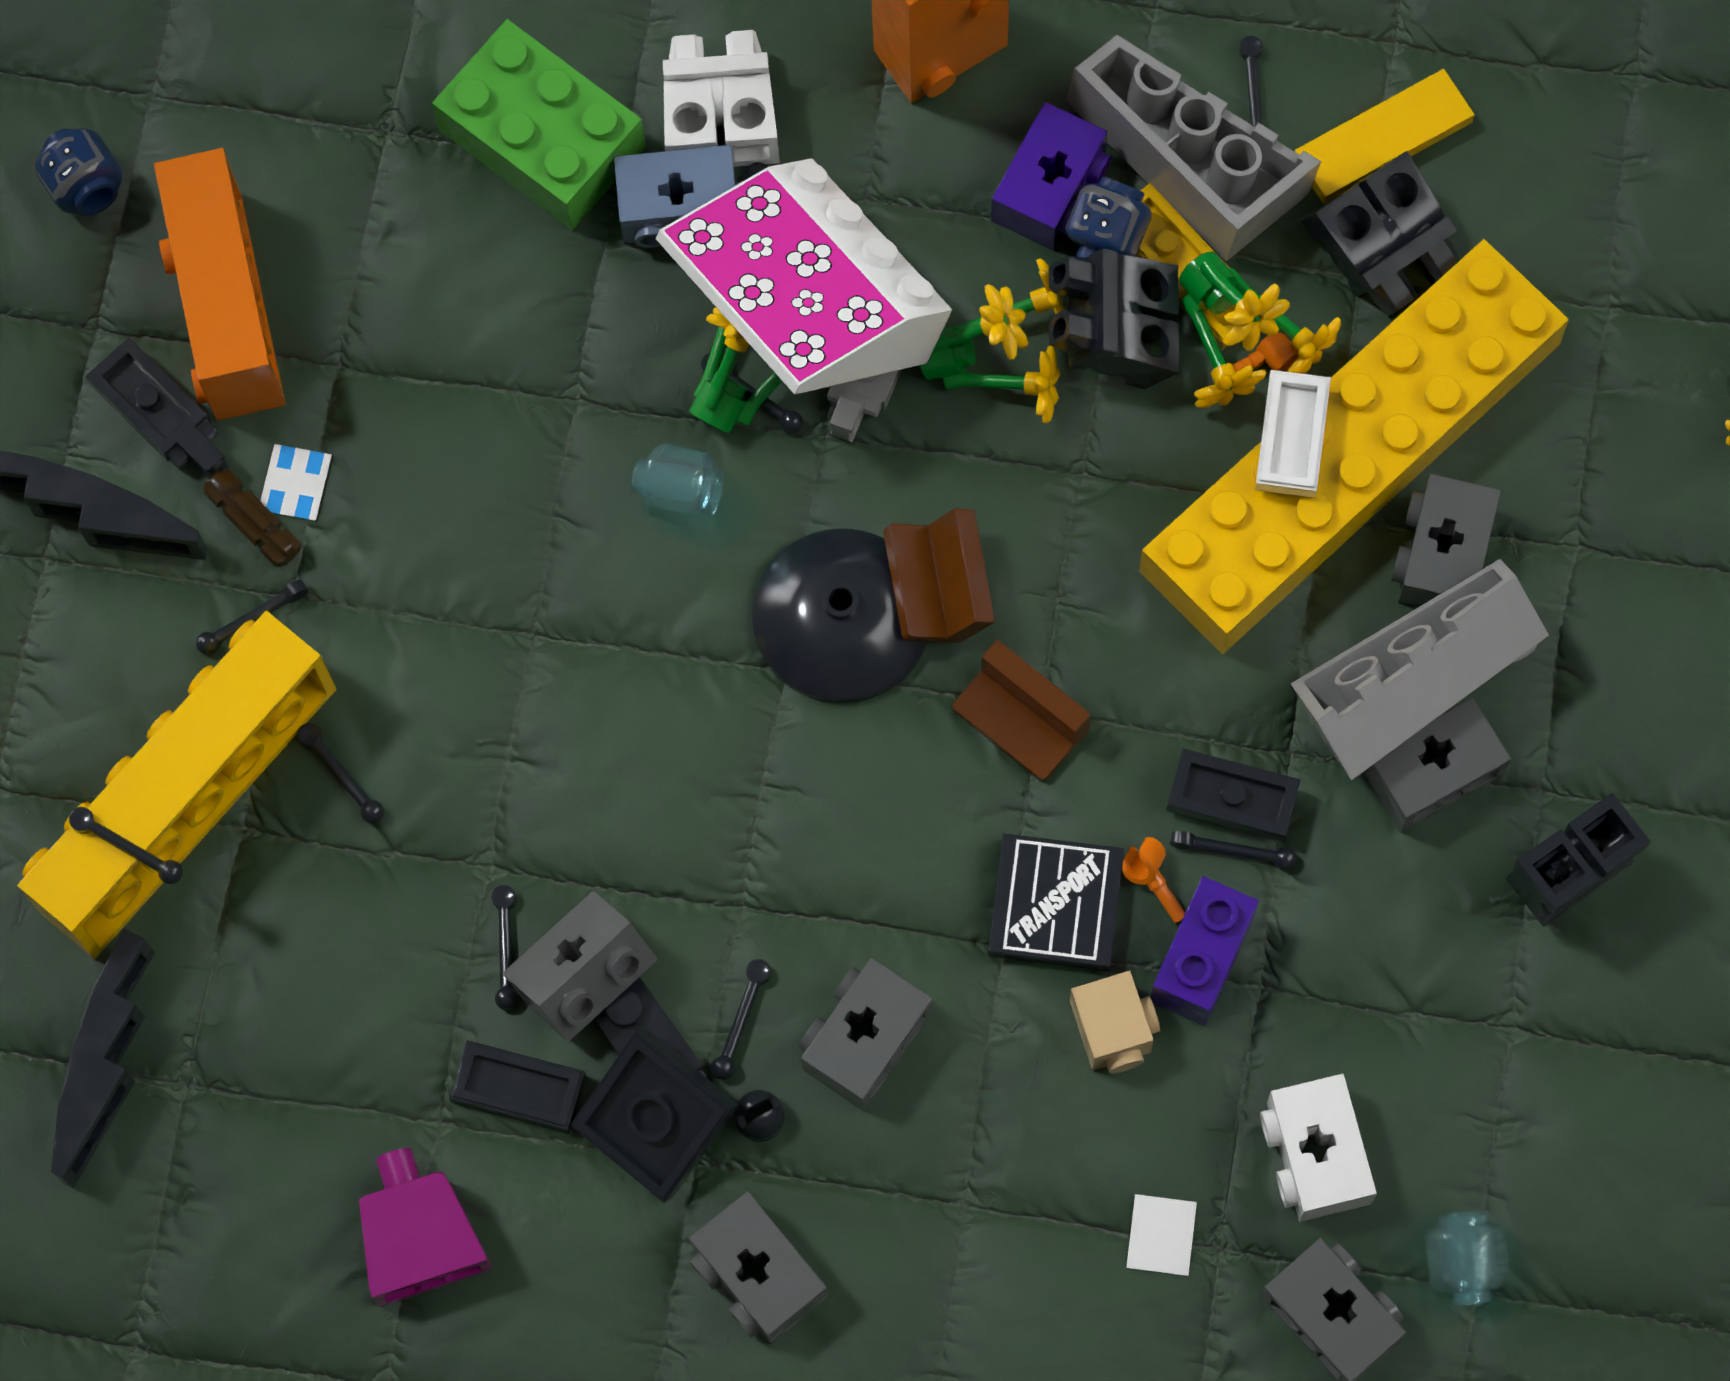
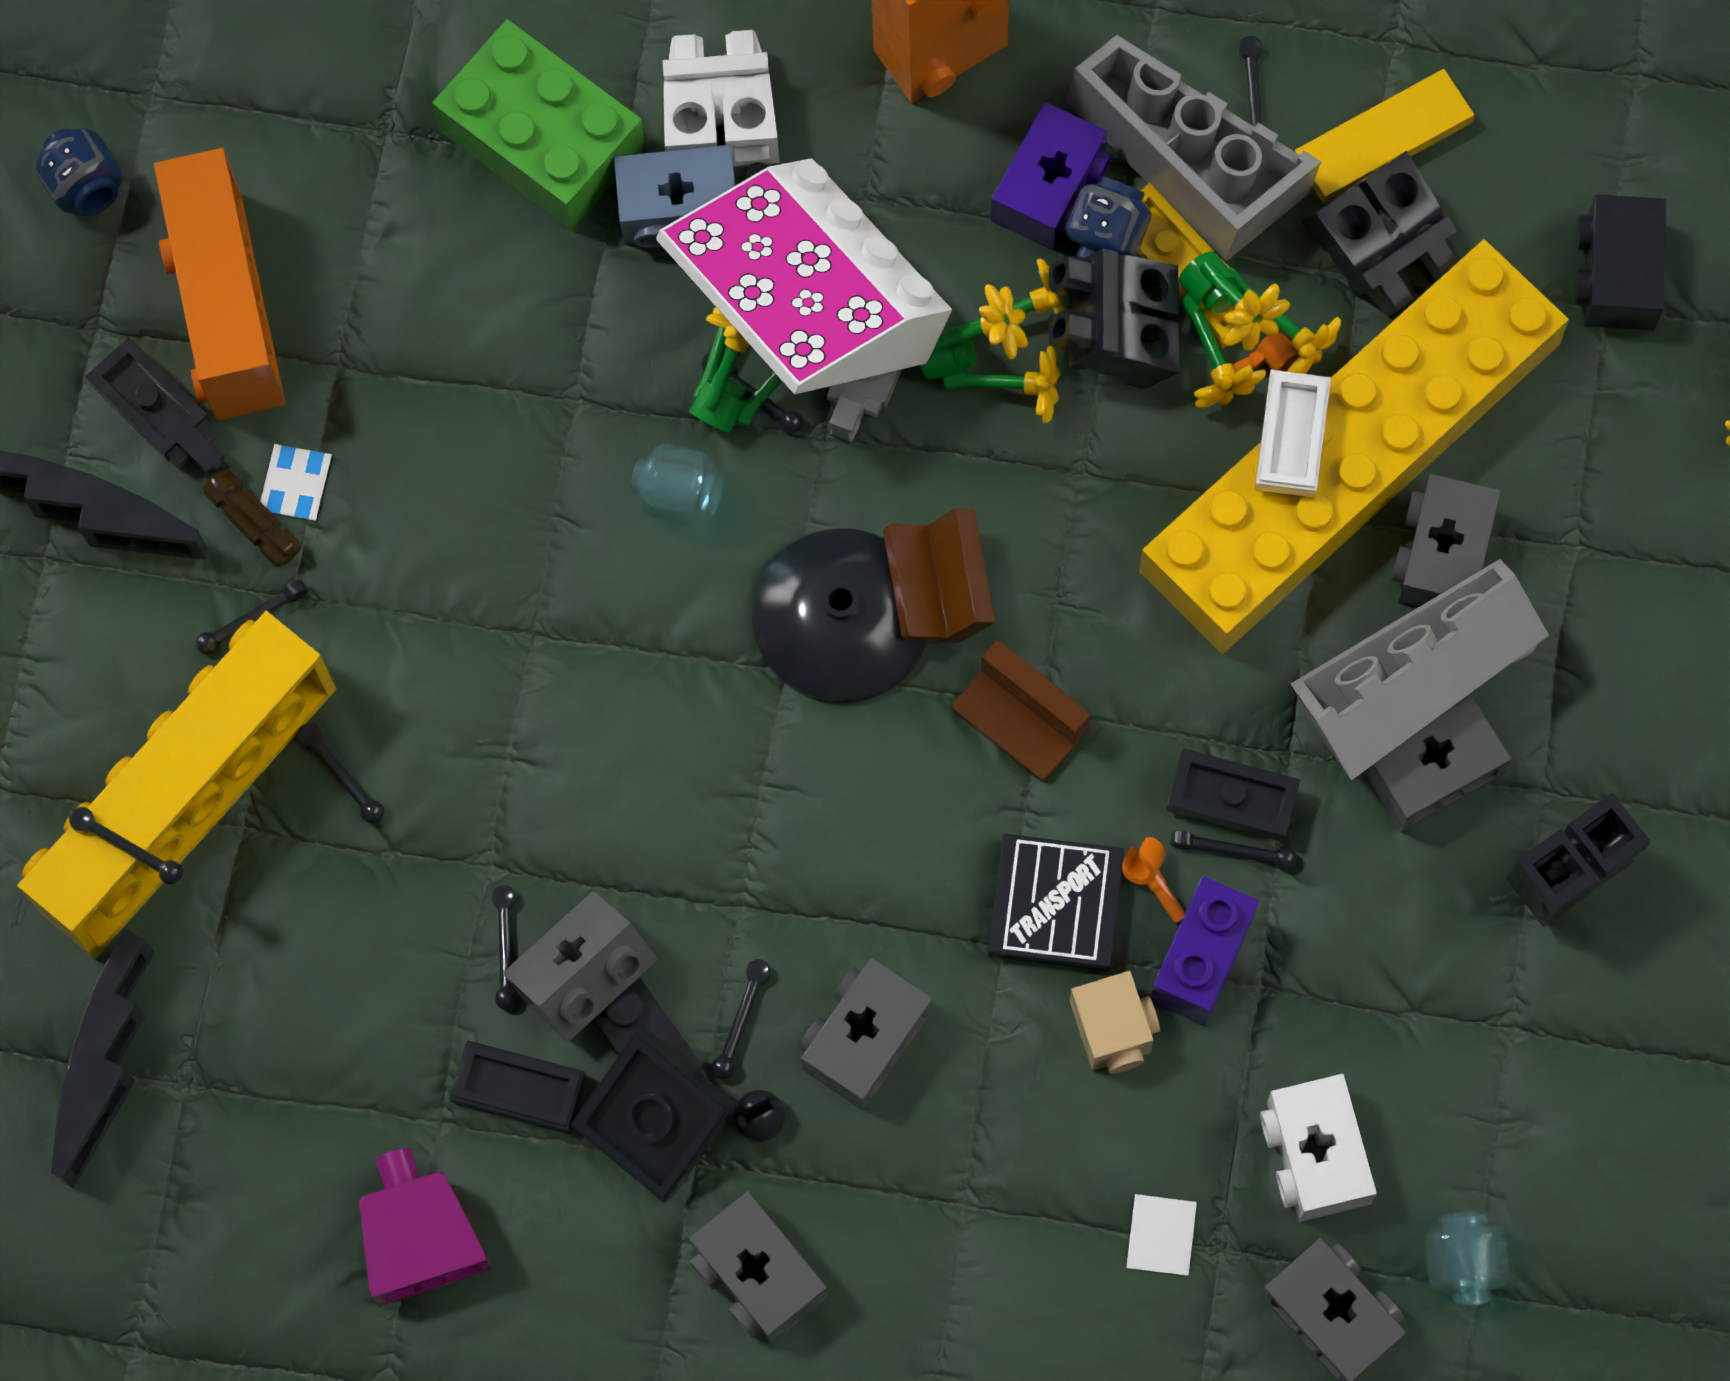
(1622, 262): none -> black brick

